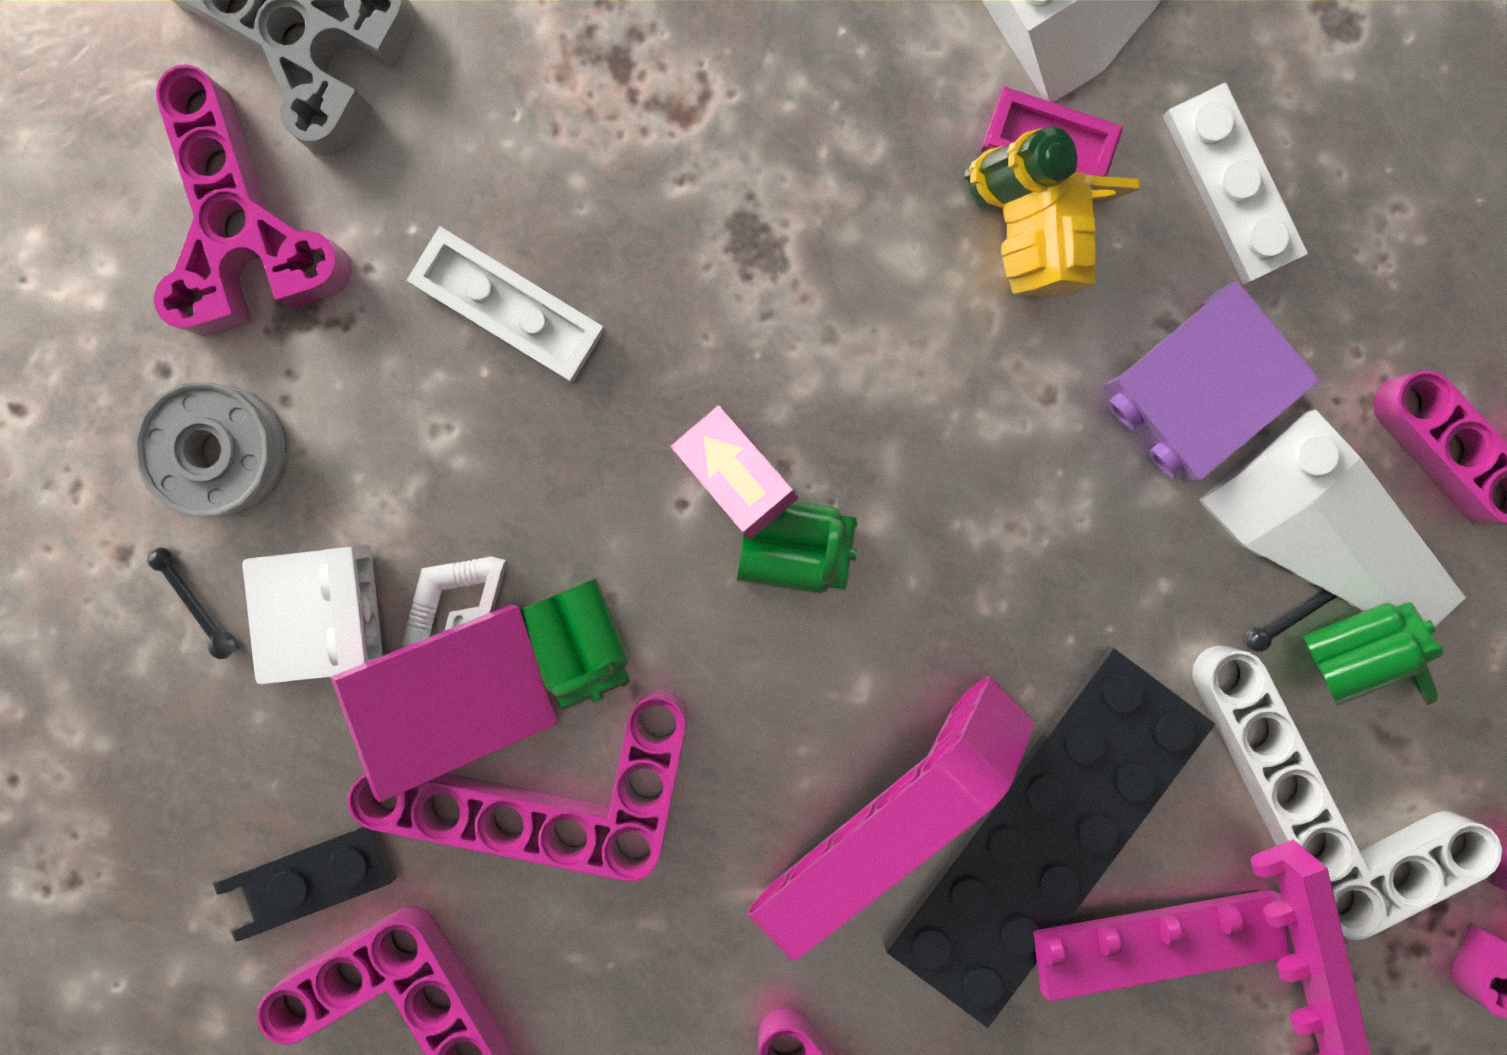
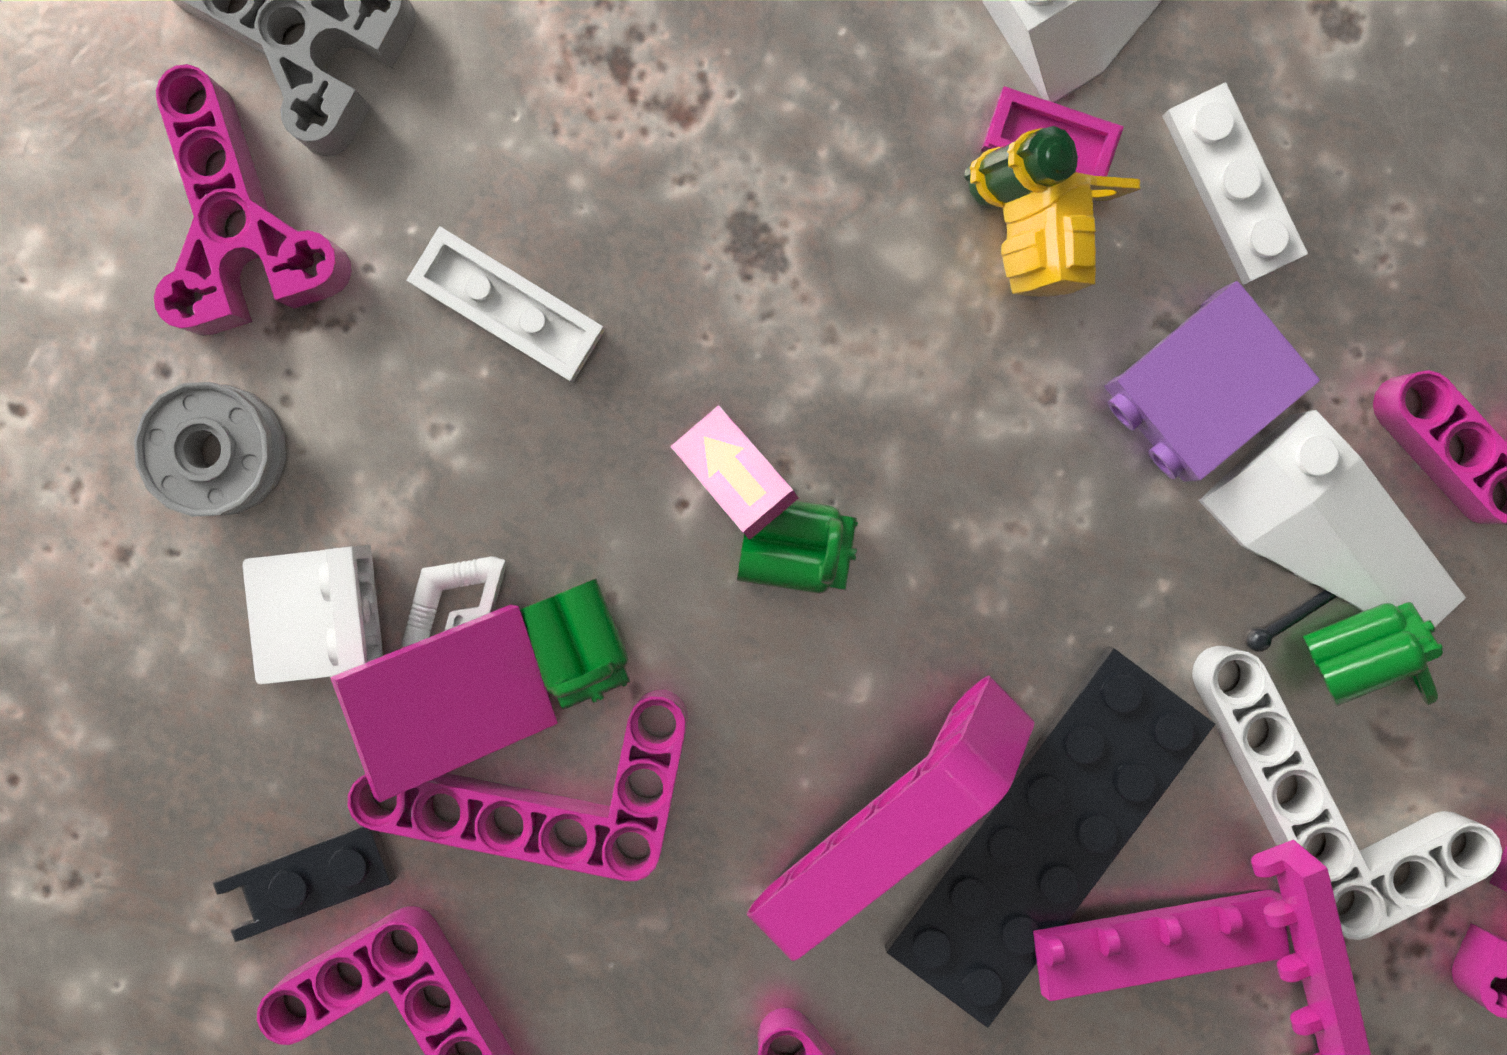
(221, 643): black hinge -> none

